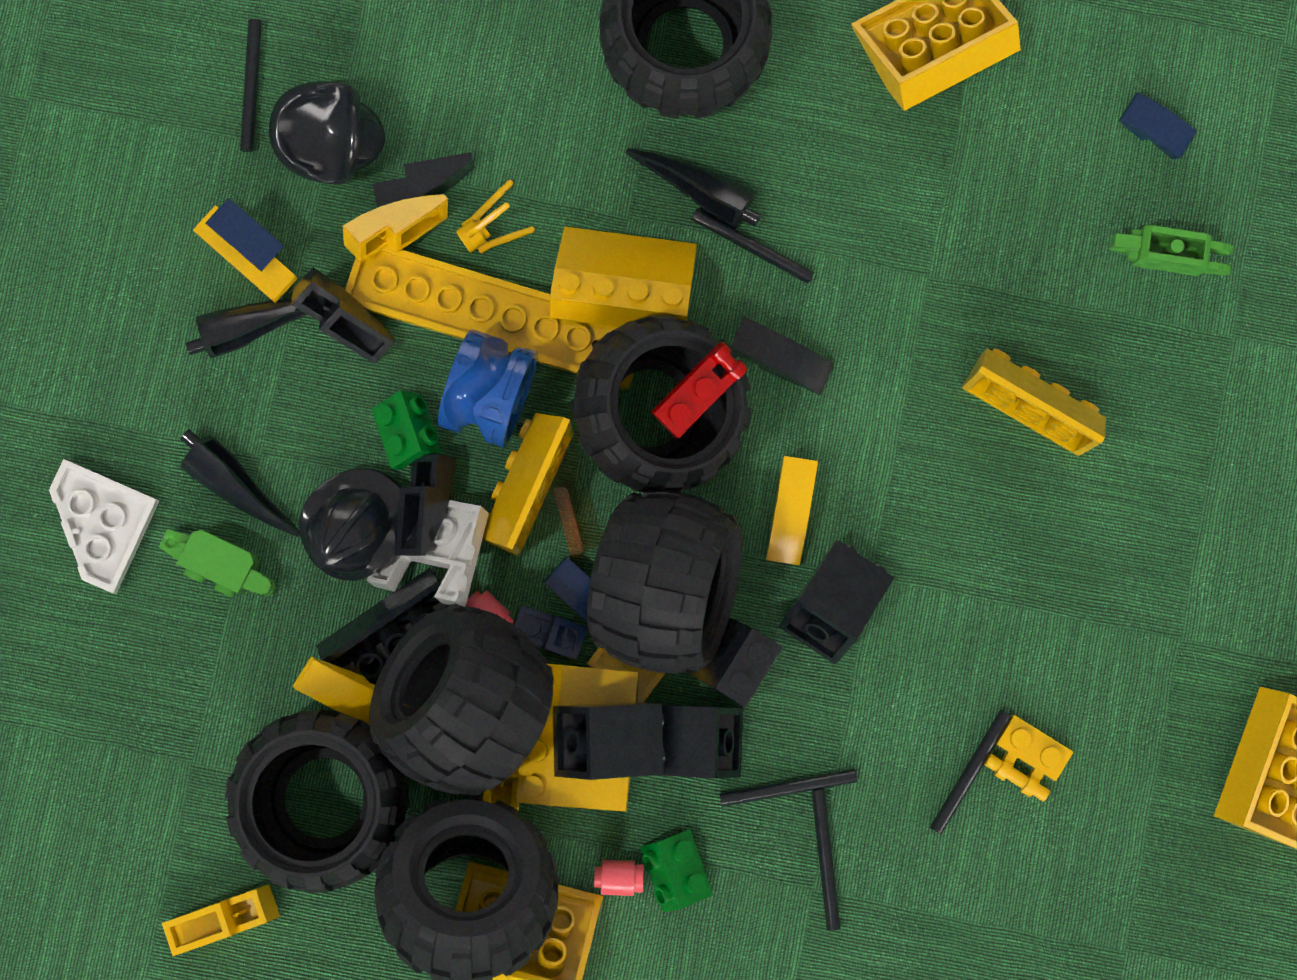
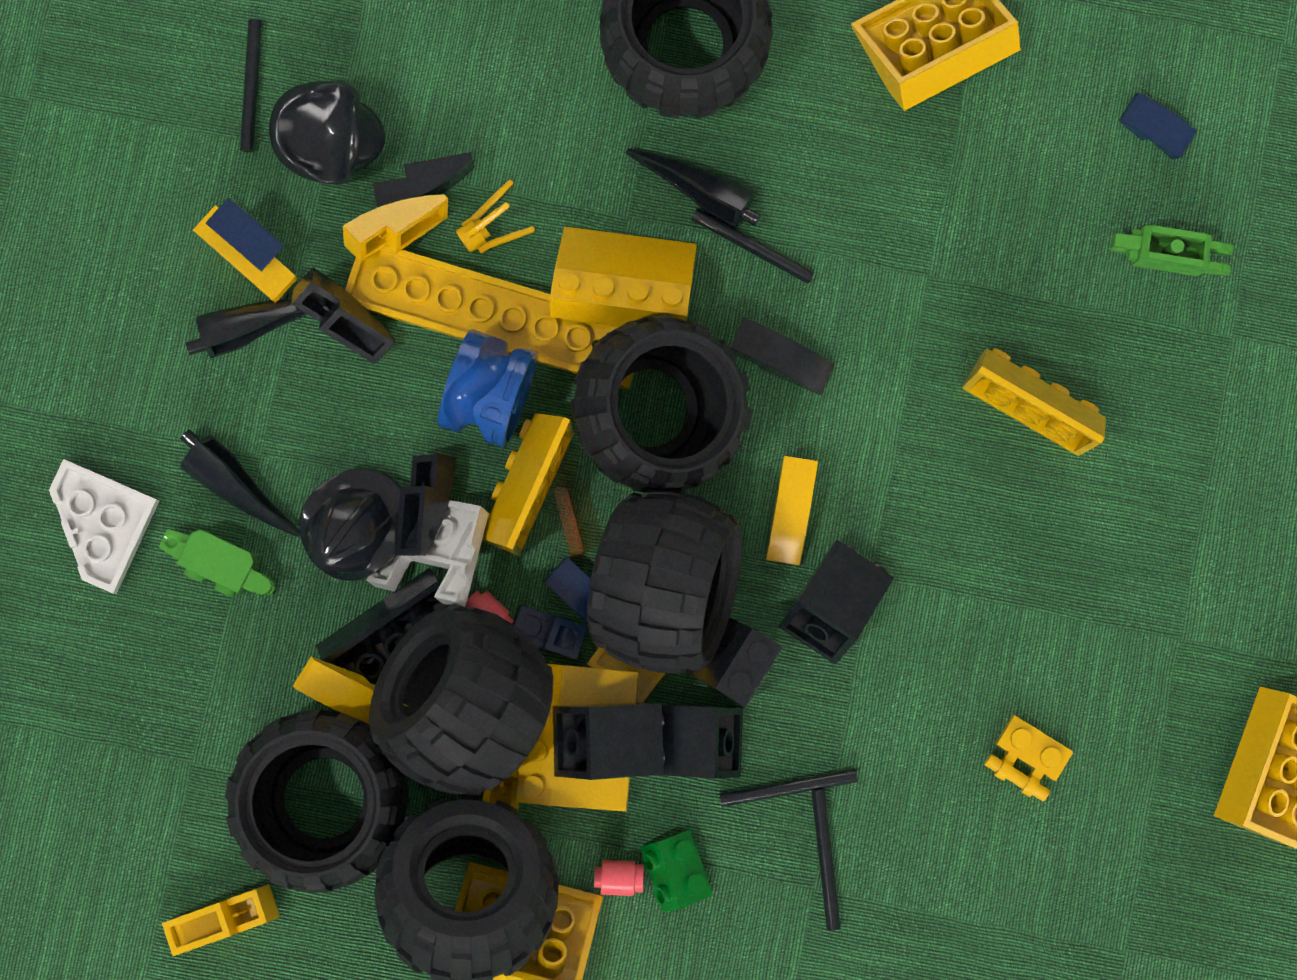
(405, 428): green bracket -> none
(698, 390): red plate -> none
(970, 772): black bar -> none

